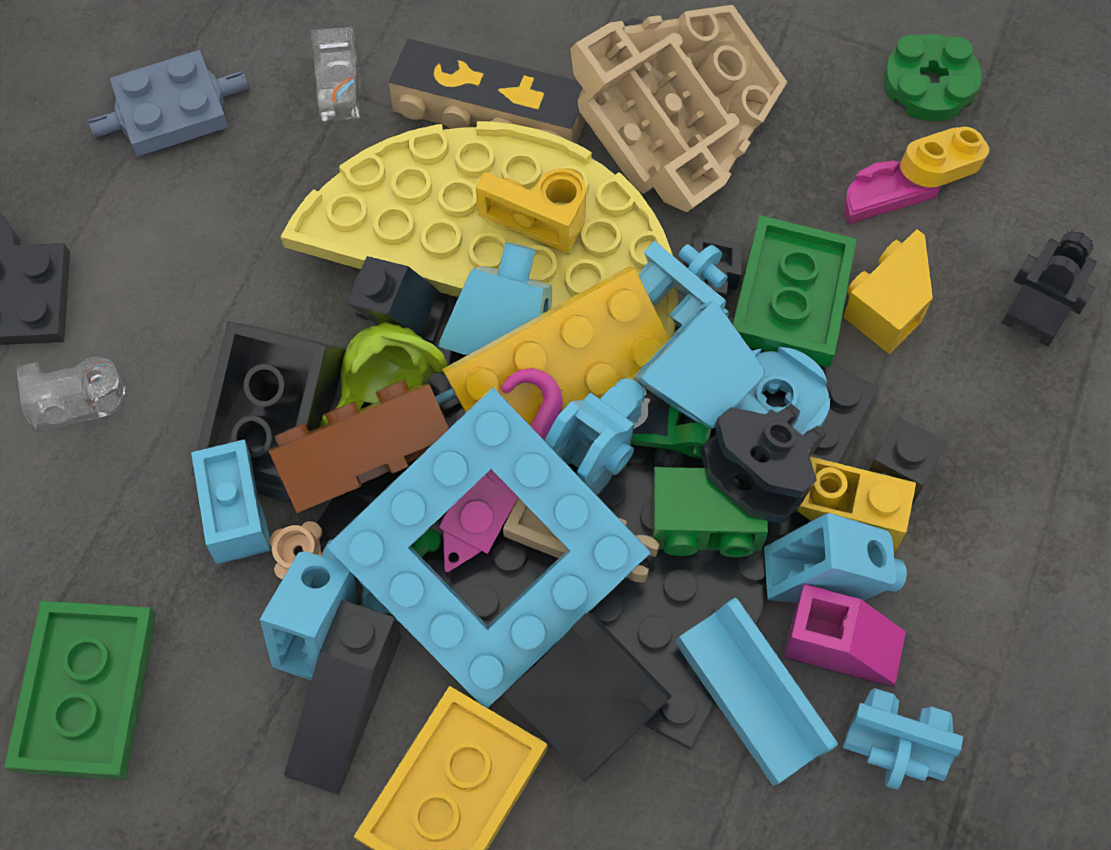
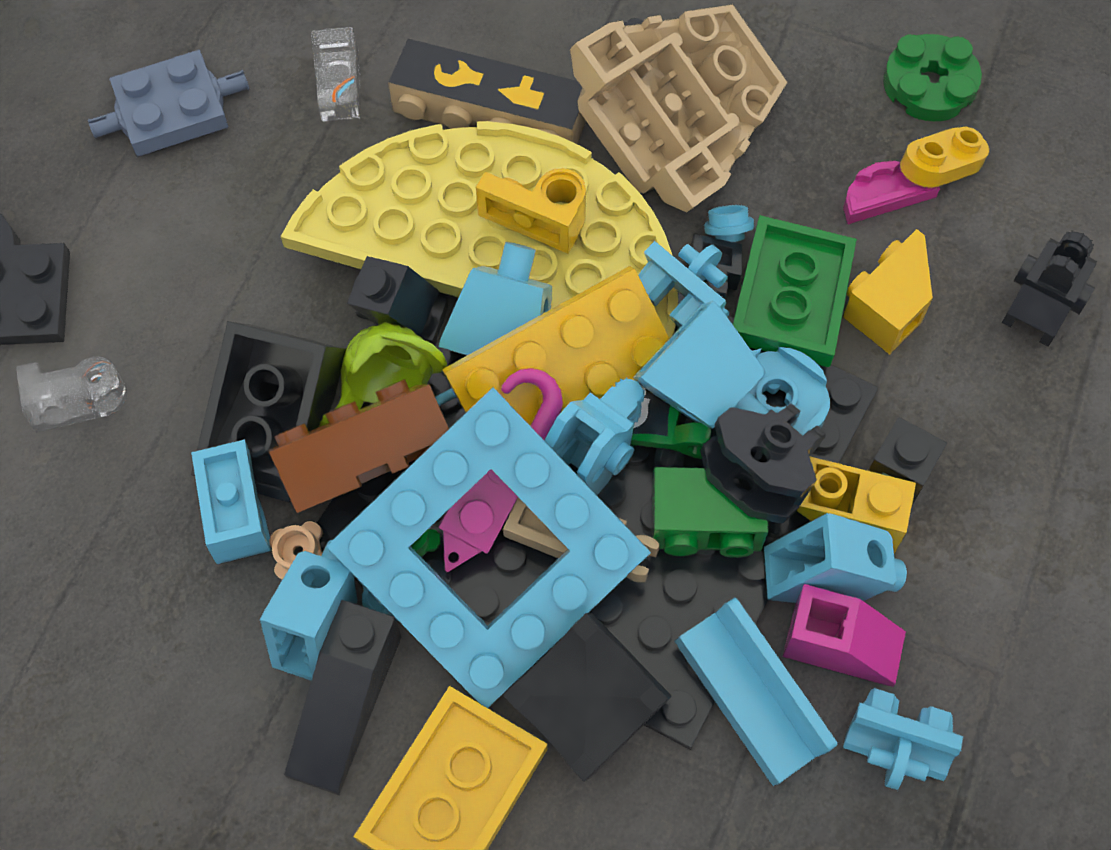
(81, 690): green plate -> none
(729, 222): none -> medium azure plate

